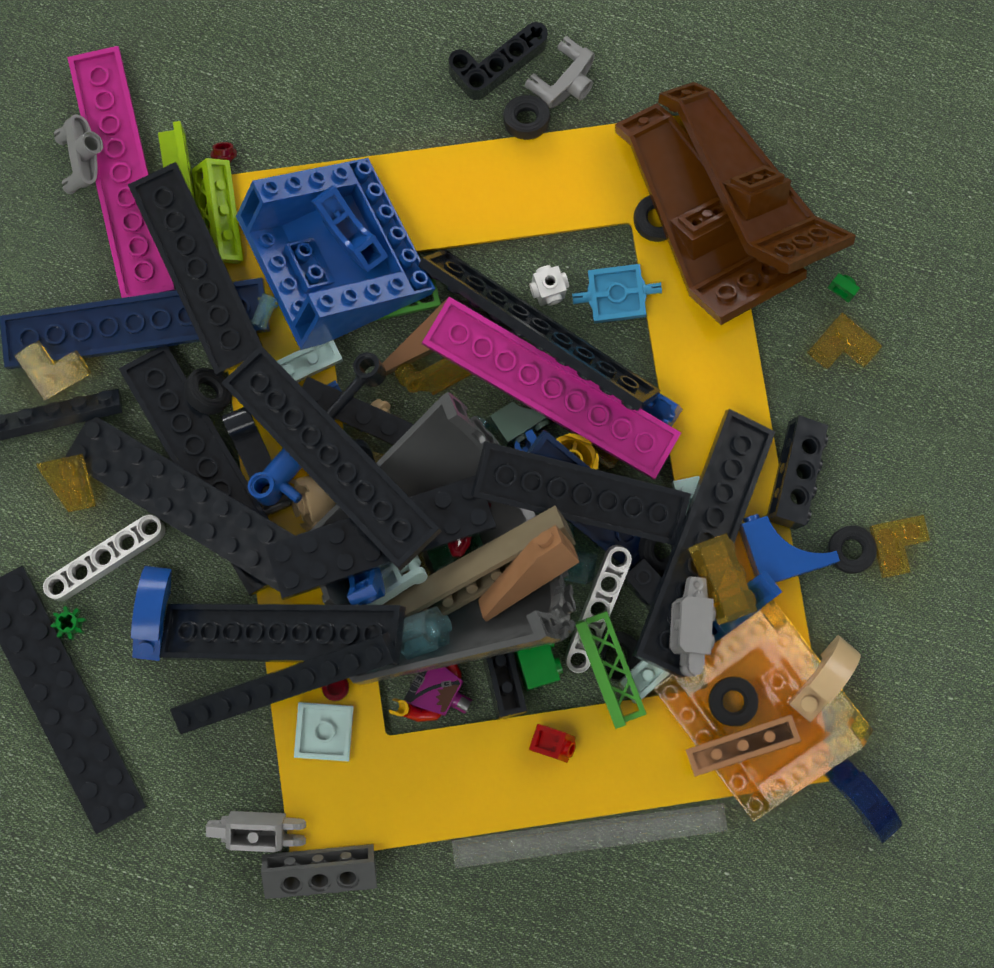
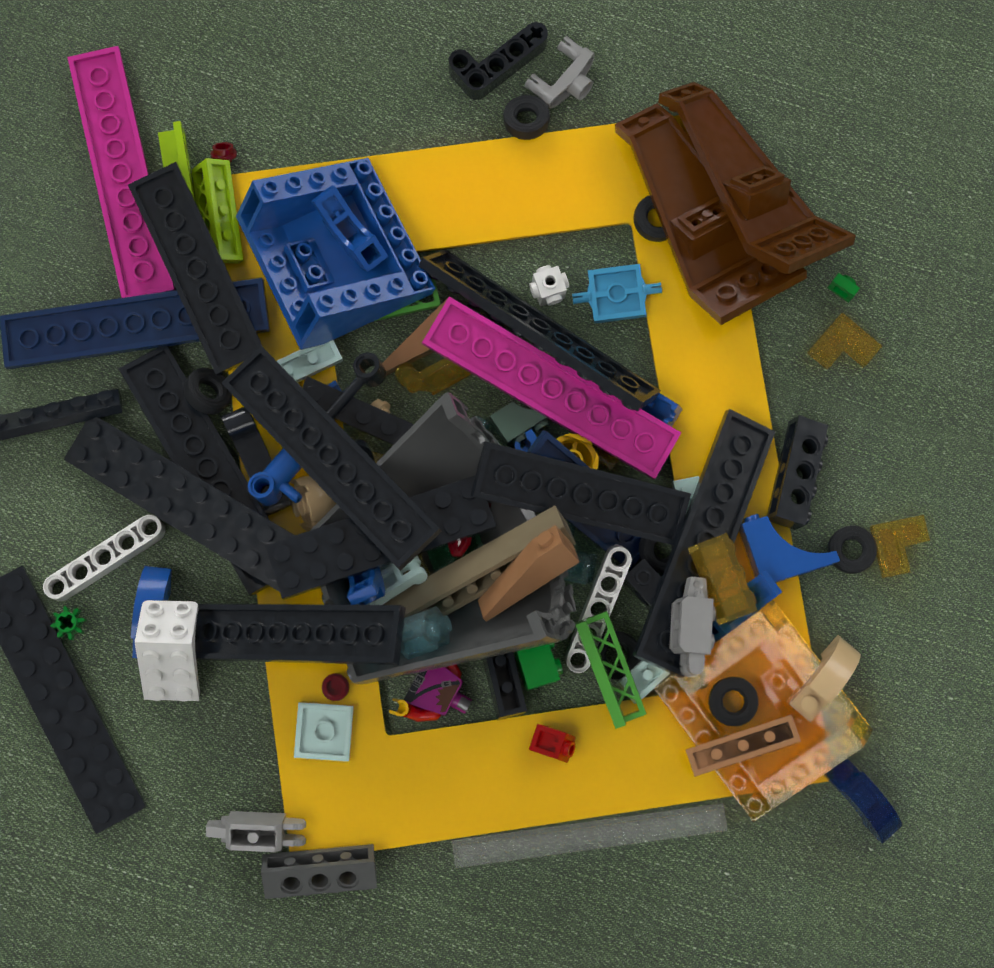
(51, 376): clear yellow plate -> none
(69, 481): clear yellow wing -> none
(83, 151): light grey connector -> none
(168, 650): none -> white bracket
(264, 311): clear light blue pin -> none
(285, 683): black plate -> none

